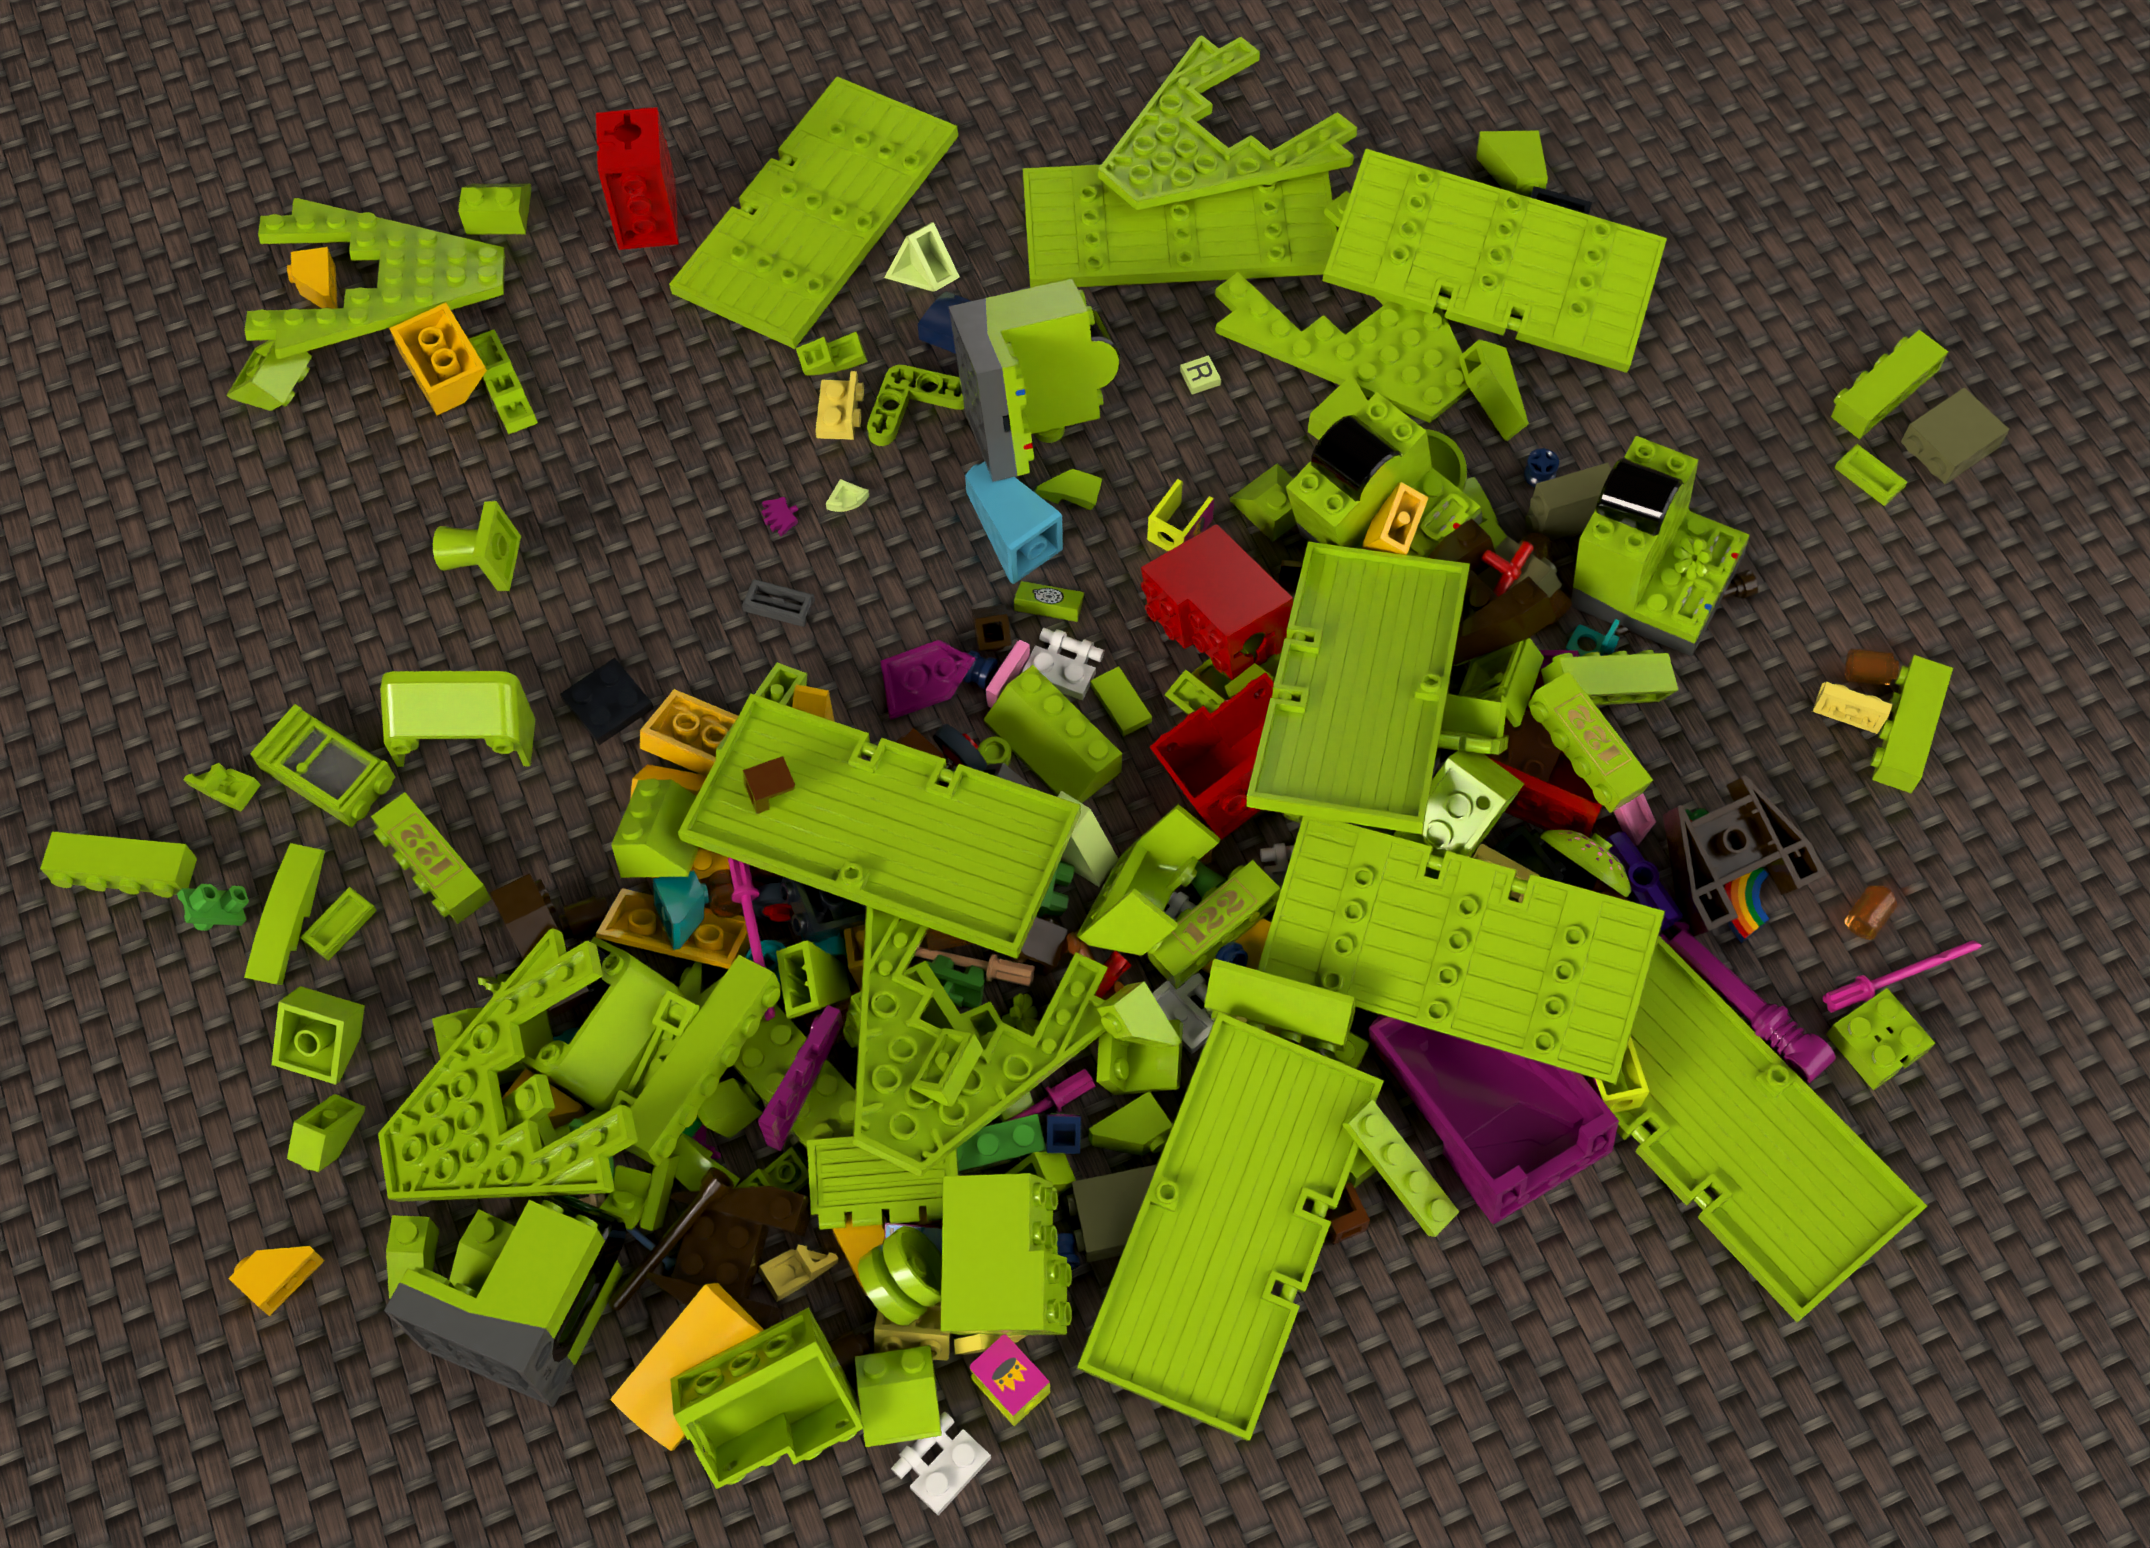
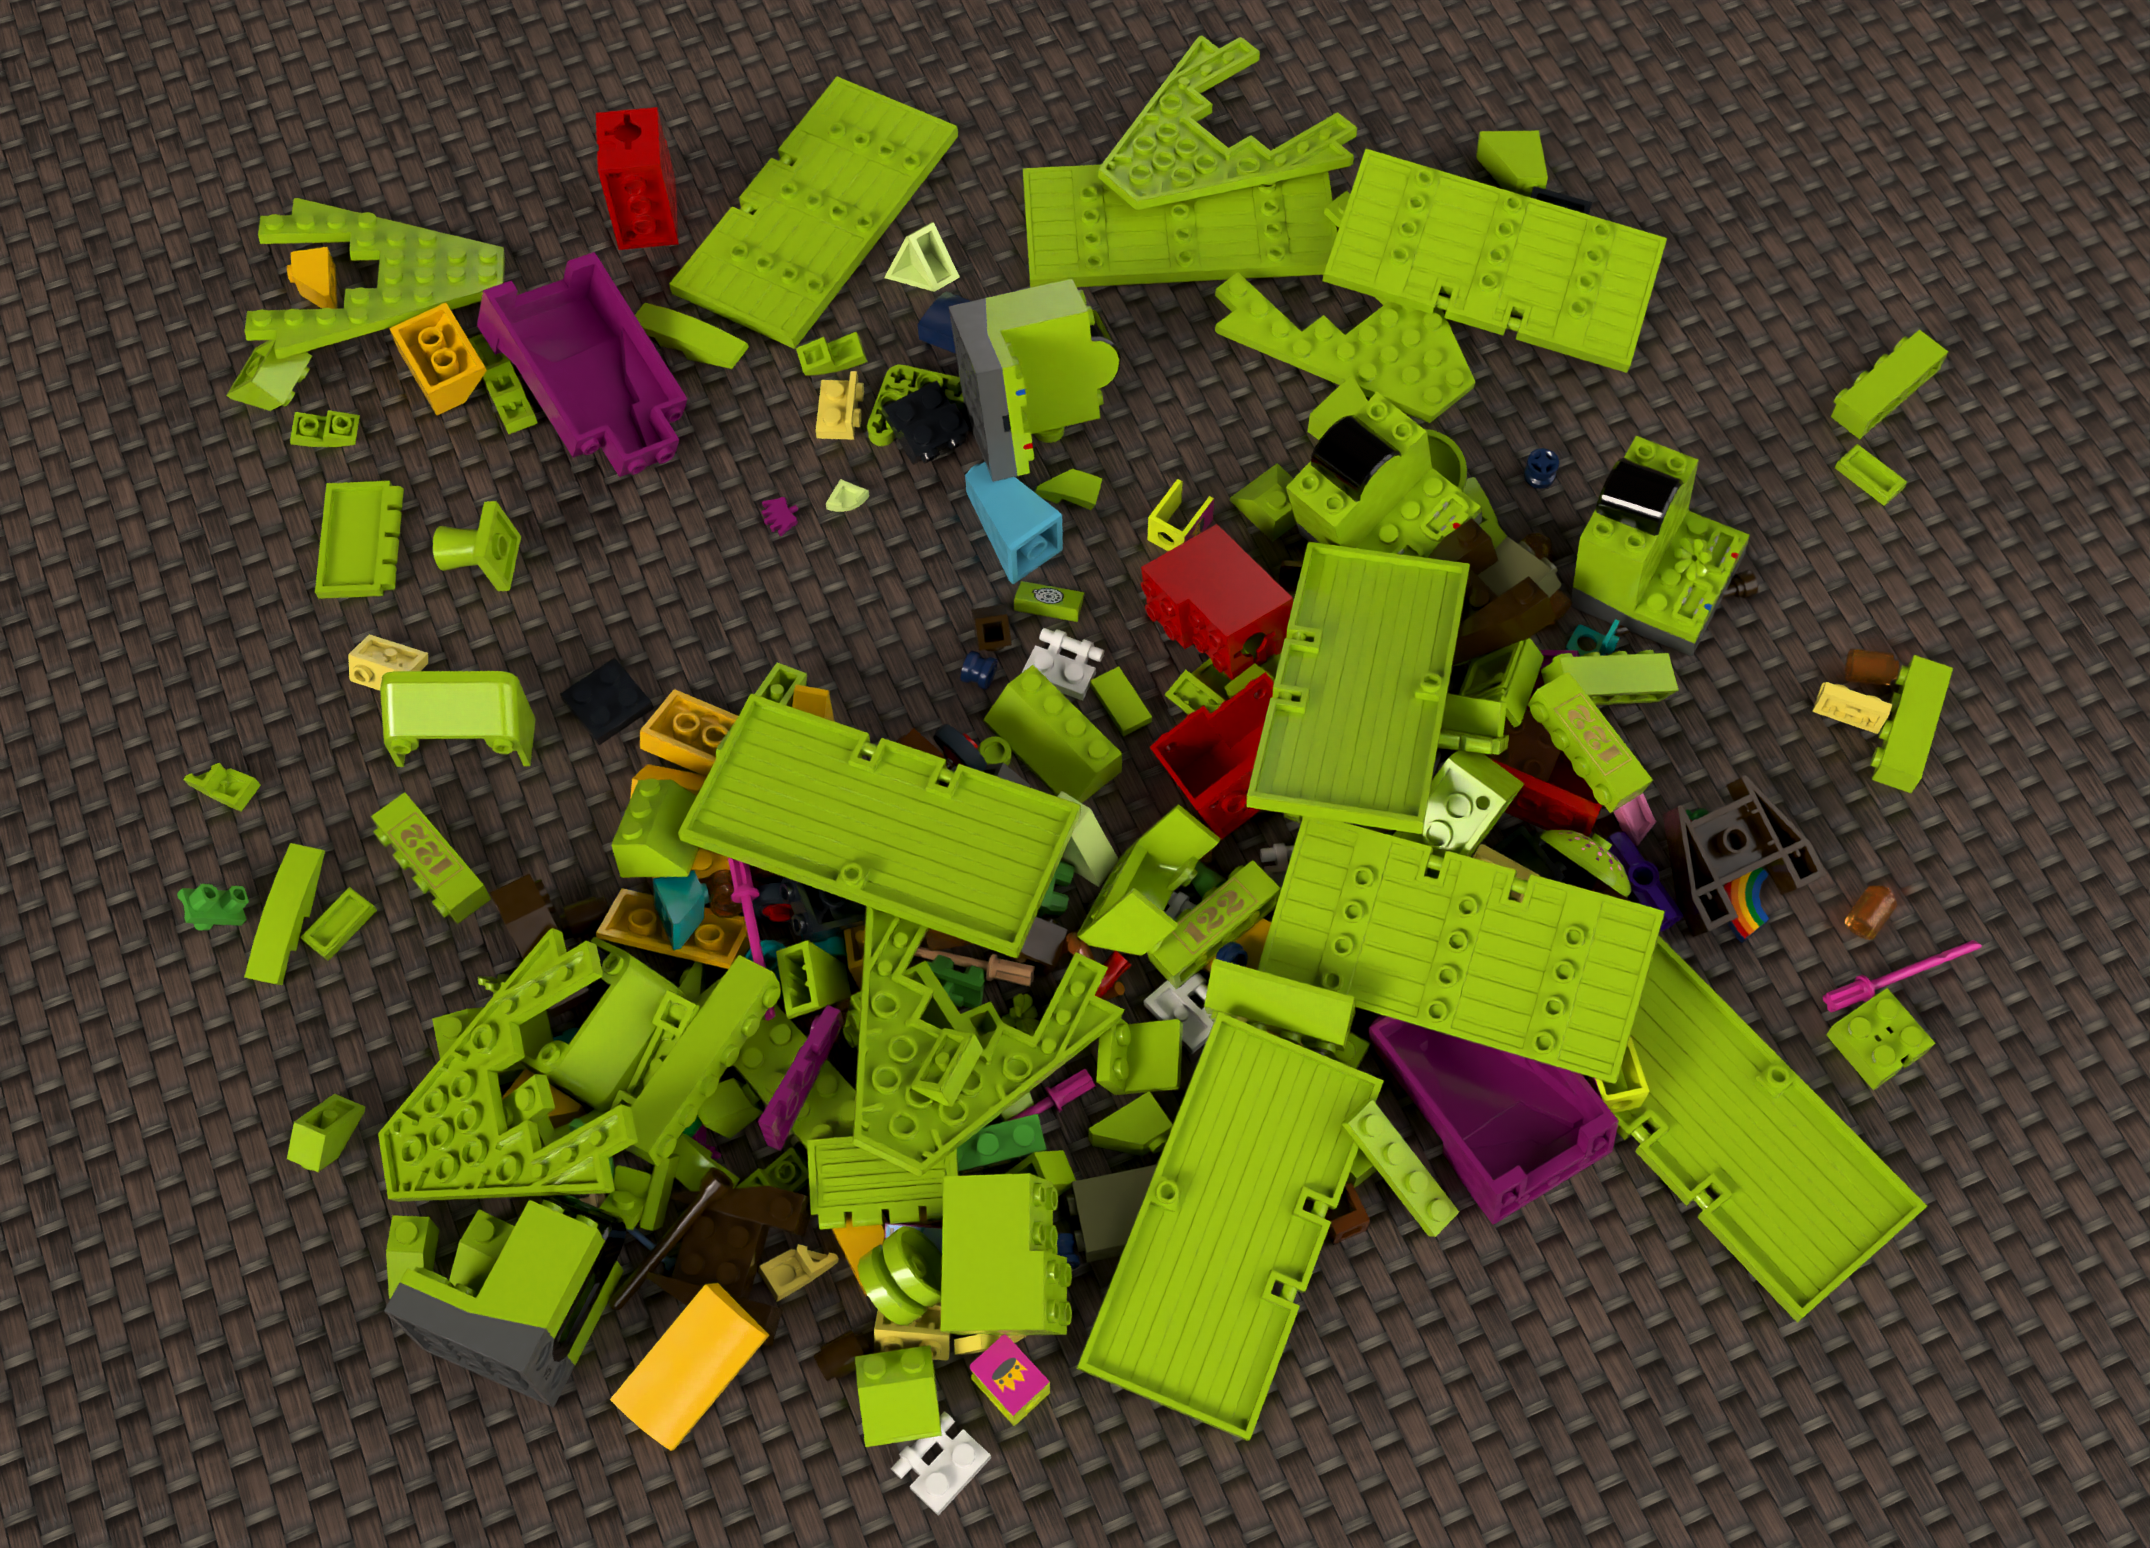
(118, 864): lime brick -> none
(274, 1274): yellow slope -> none
(316, 1034): lime slope -> none
(323, 766): lime door -> none
(335, 430): none -> lime slope
(359, 539): none -> lime hinge
(378, 656): none -> light yellow bracket
(494, 208): lime slope -> none
(588, 365): none -> magenta panel
(692, 336): none -> lime slope
(766, 782): reddish brown panel -> none
(766, 1401): lime piece -> none
(776, 607): dark grey tile -> none
(923, 677): magenta tile -> none
(926, 423): none -> black plate
(1008, 671): bright pink tile -> none
(1063, 1133): dark blue leg -> none
(1137, 1017): lime slope -> none
(1200, 375): yellowish green tile -> none
(1396, 521): yellow slope -> none
(1493, 383): lime slope -> none
(1510, 570): red piece -> none
(1566, 502): olive brick -> none
(1804, 1054): magenta piece -> none
(1954, 435): olive brick -> none

